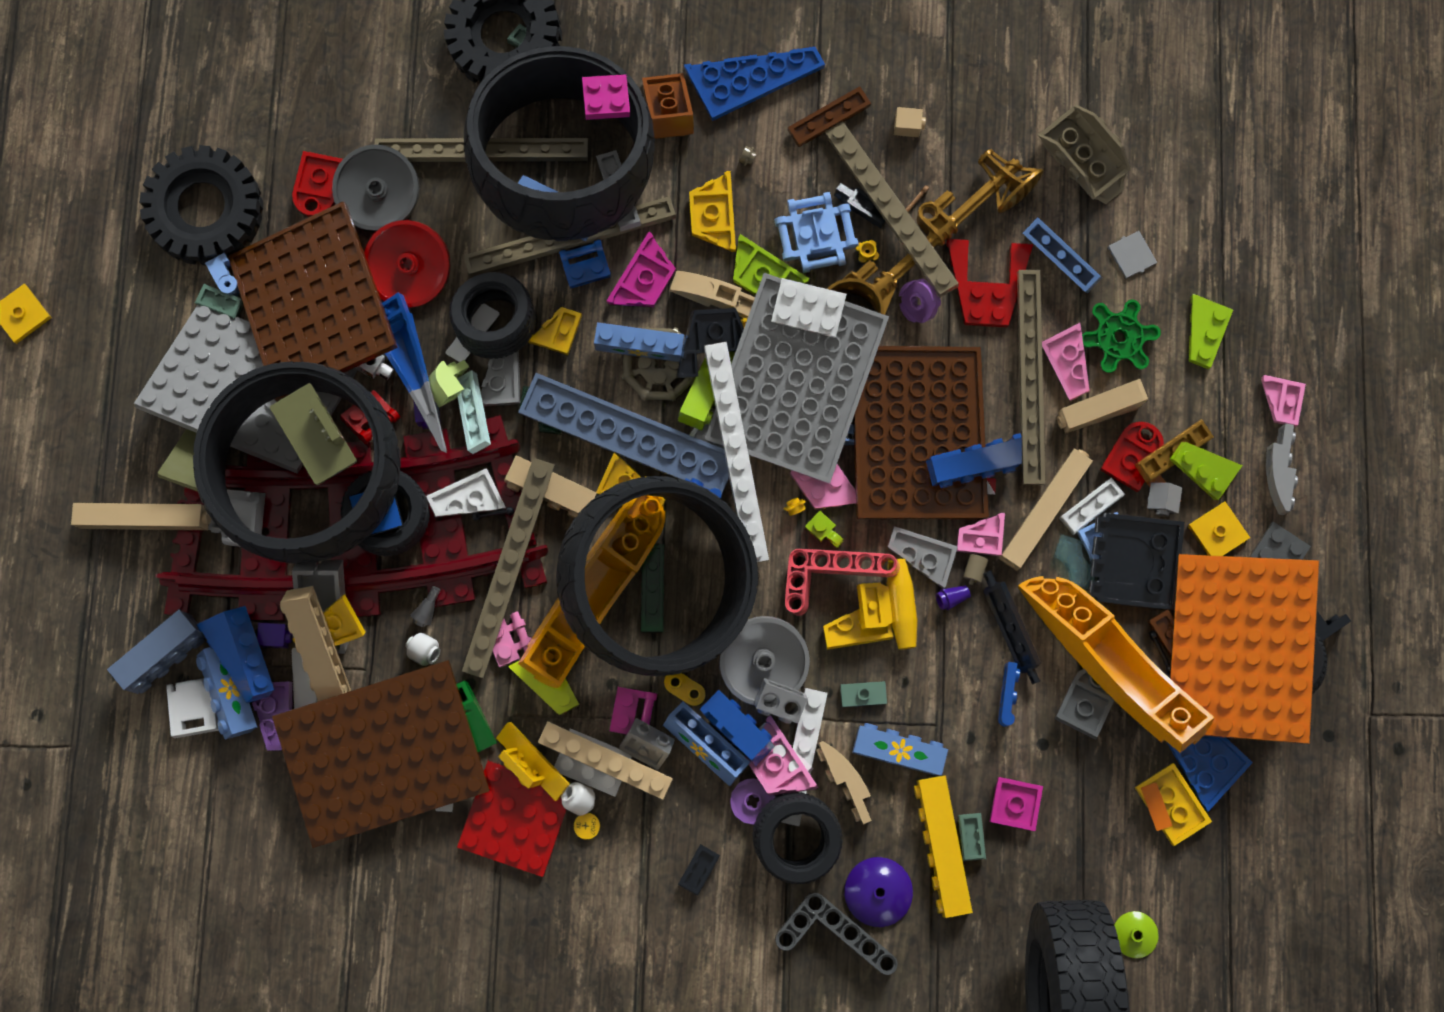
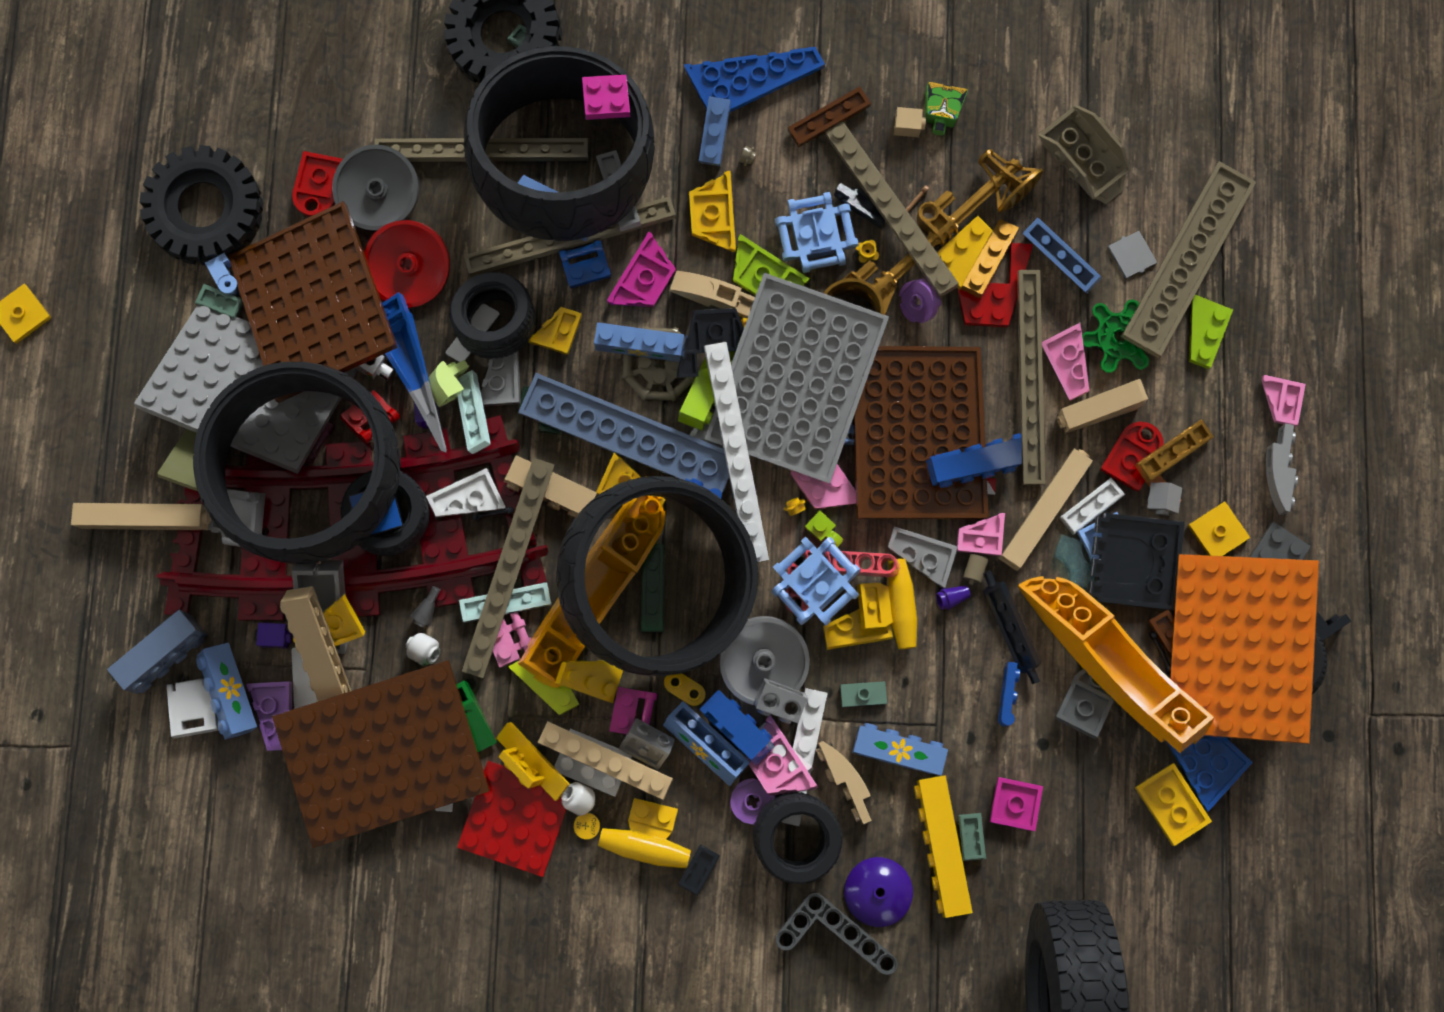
(239, 652): blue wedge -> none
(313, 434): olive bracket -> none
(521, 600): none -> light aqua plate
(591, 678): none -> yellow wing
(646, 839): none -> yellow plate
(669, 105): dark orange slope -> none
(714, 131): none -> medium blue brick
(808, 308): white plate -> none
(816, 581): none -> light blue brick
(943, 105): none -> bright green torso
(965, 248): none -> yellow wing
(990, 258): none -> plate
(1125, 929): lime dish -> none
(1156, 806): orange sticker -> none
(1188, 260): none -> dark tan plate
(1205, 468): lime wing -> none

